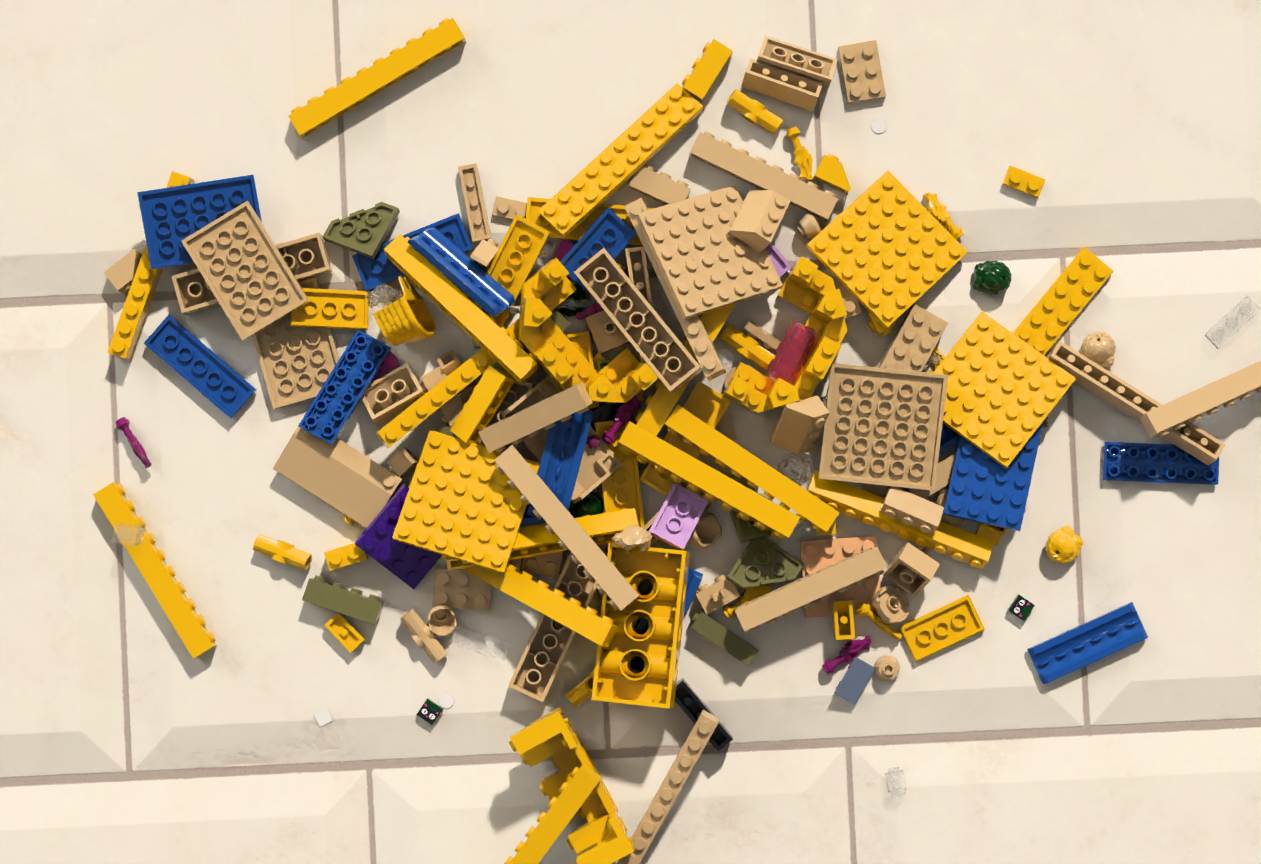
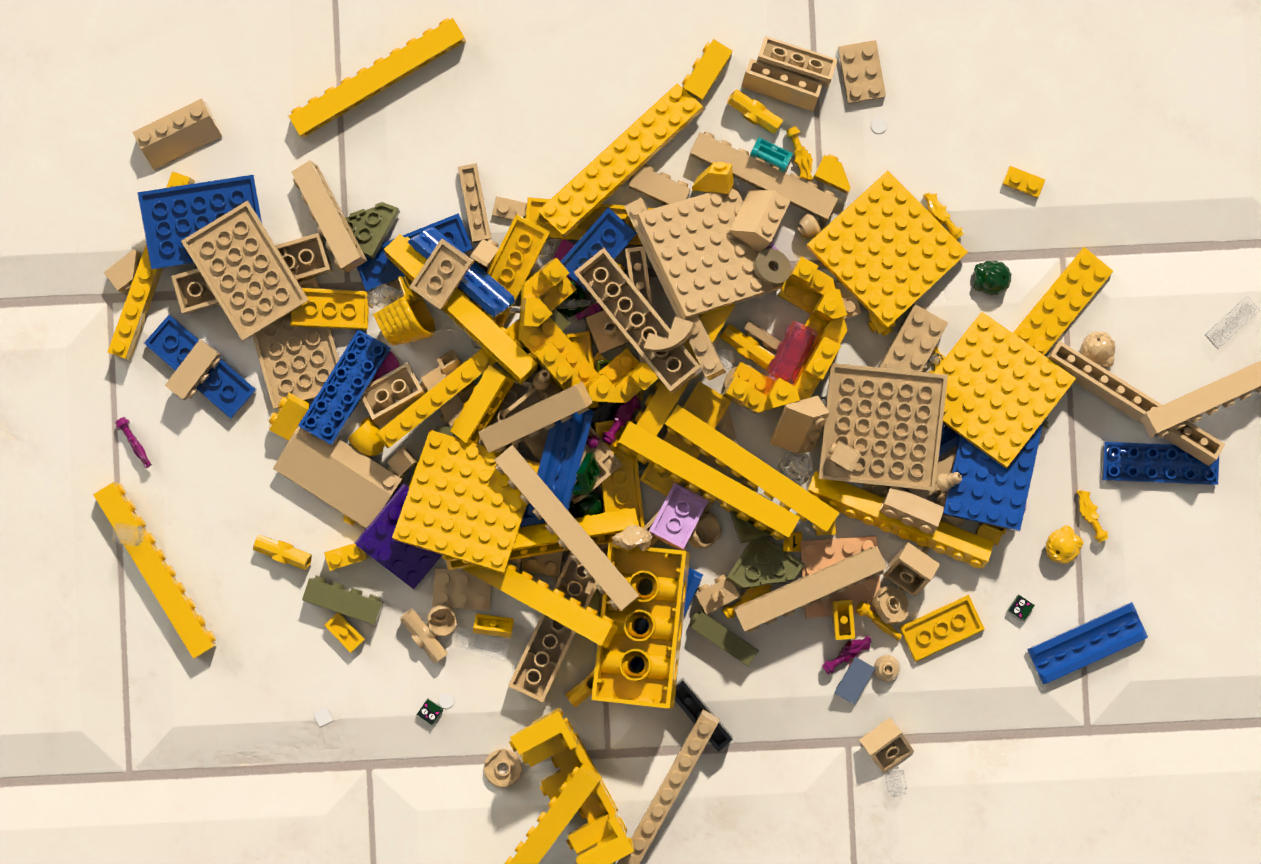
(177, 134): none -> tan slope
(193, 370): none -> tan brick
(288, 416): none -> yellow brick
(329, 216): none -> tan brick
(366, 440): none -> yellow piece
(441, 274): none -> tan plate
(493, 625): none -> yellow plate
(503, 756): none -> tan tile
(542, 380): none -> tan piece
(586, 475): none -> dark green bracket
(679, 333): none -> tan brick
(715, 179): none -> yellow slope
(771, 154): none -> teal plate
(780, 262): none -> dark tan tile
(793, 542): none -> yellow tile
(844, 455): none -> tan slope
(886, 745): none -> tan slope
(949, 480): none -> tan piece
(1088, 511): none -> yellow piece

